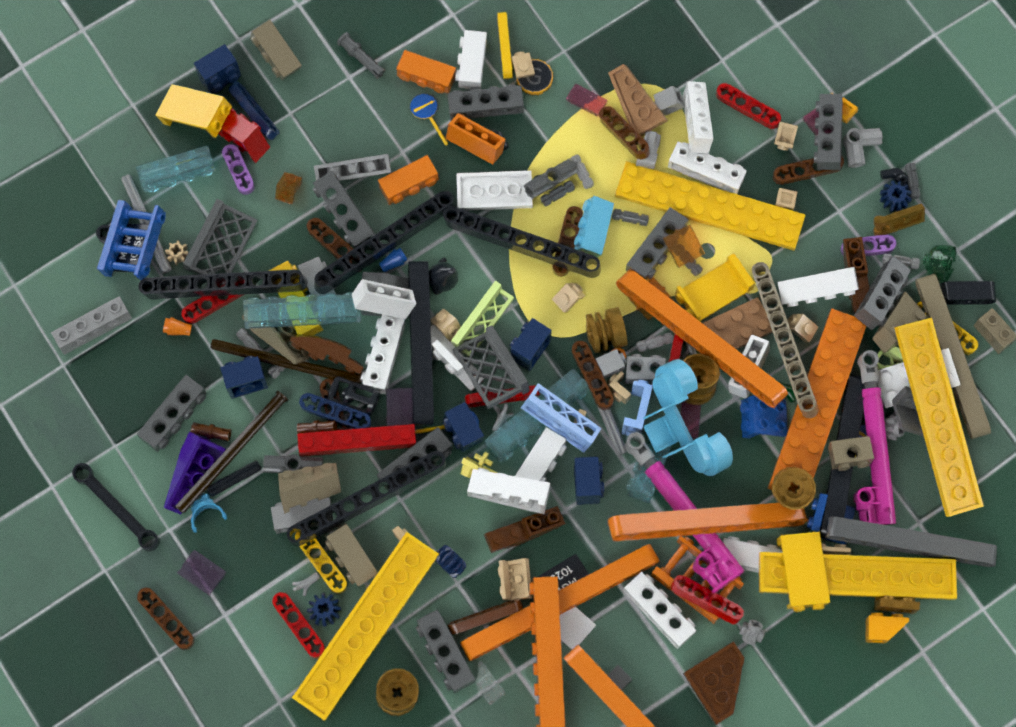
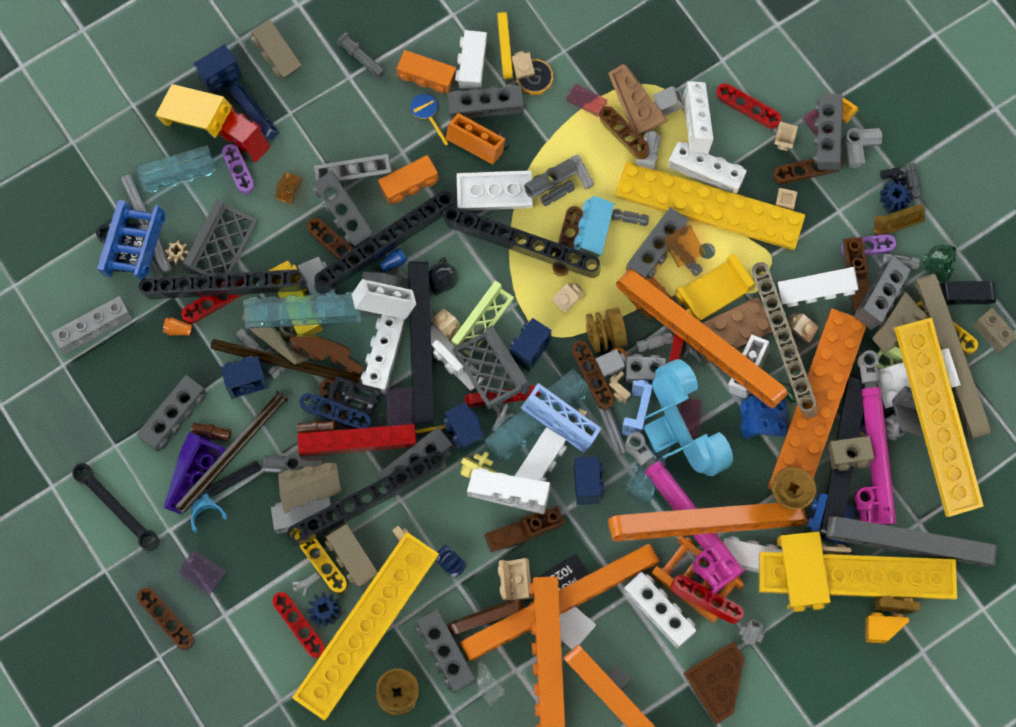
(707, 376): pearl gold wheel -> none

